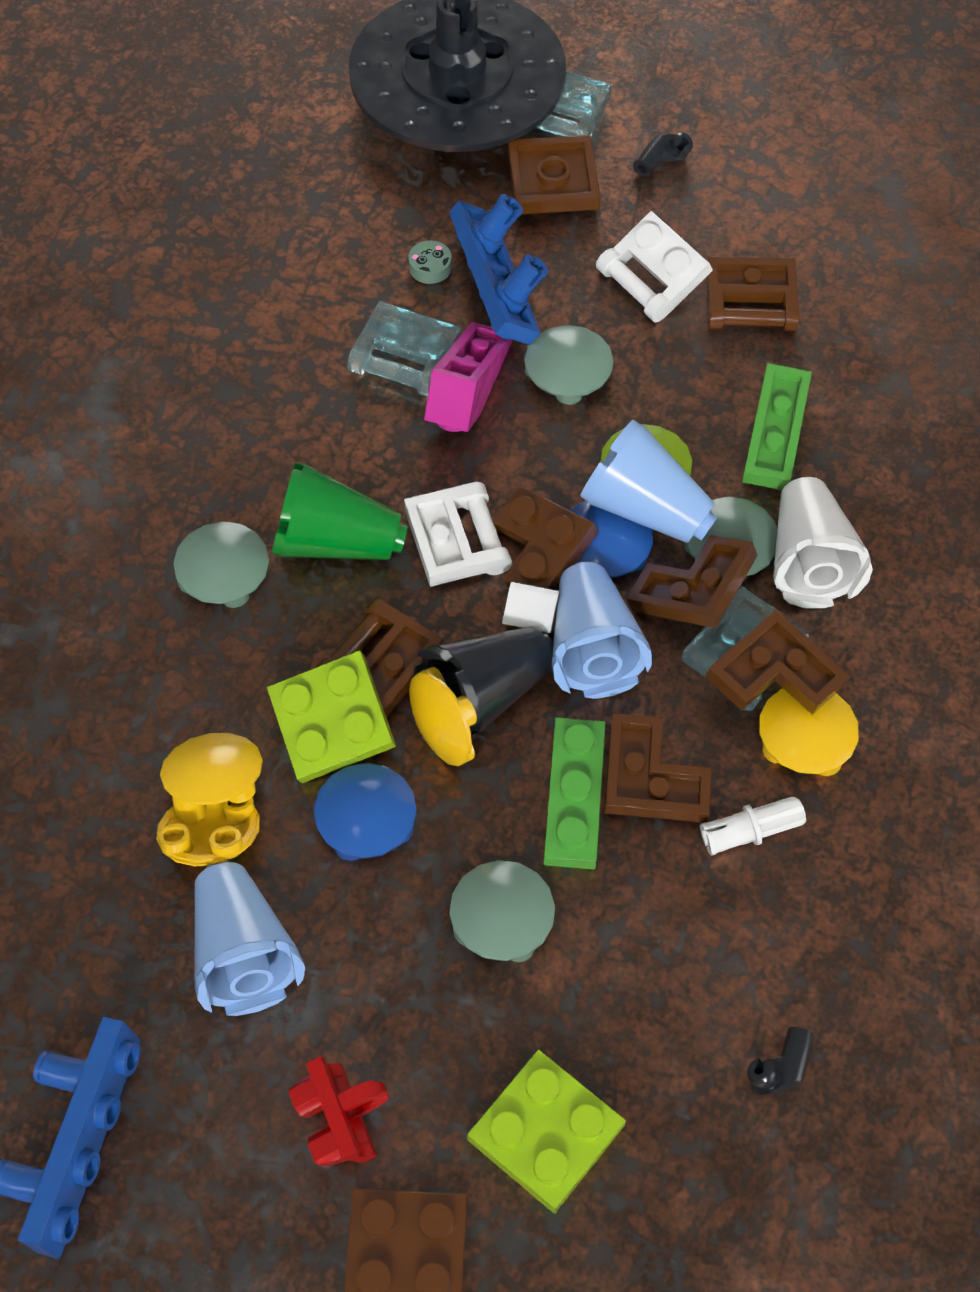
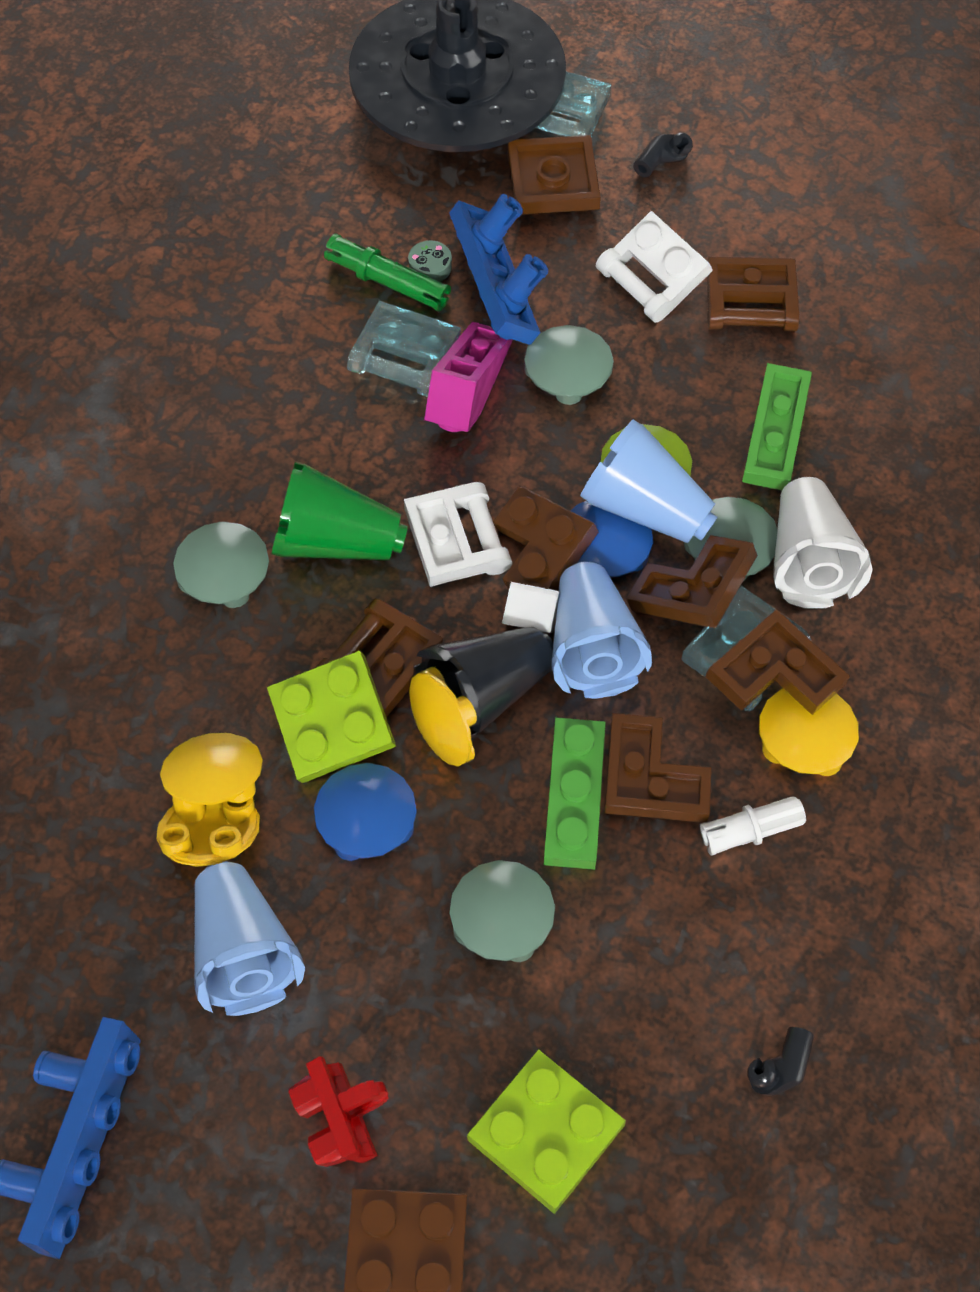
(370, 264): none -> green pin

